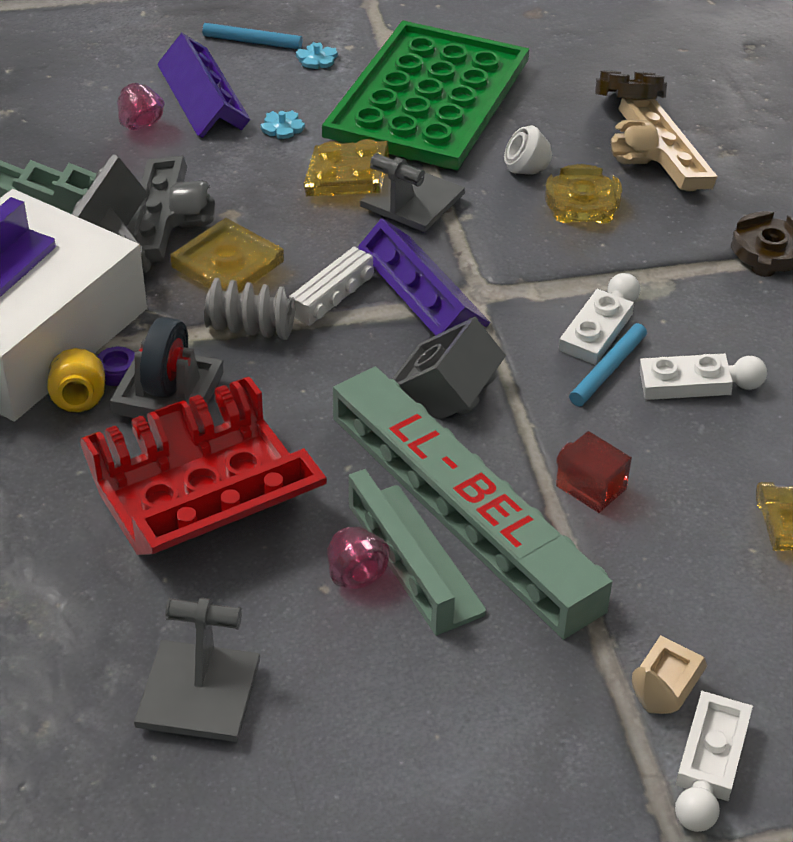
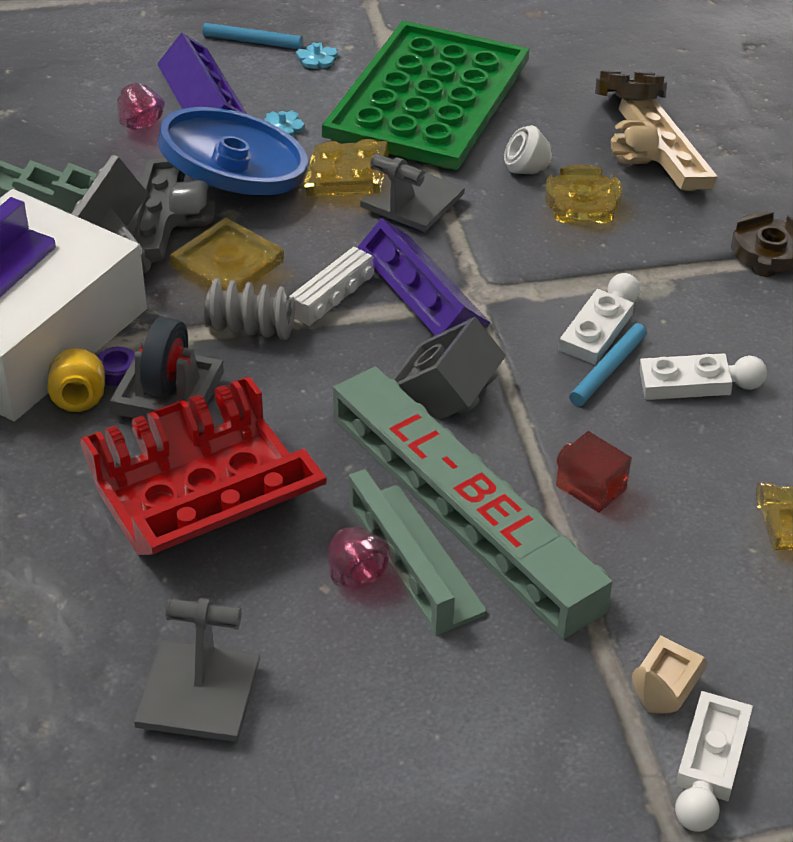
(232, 151): none -> blue dish

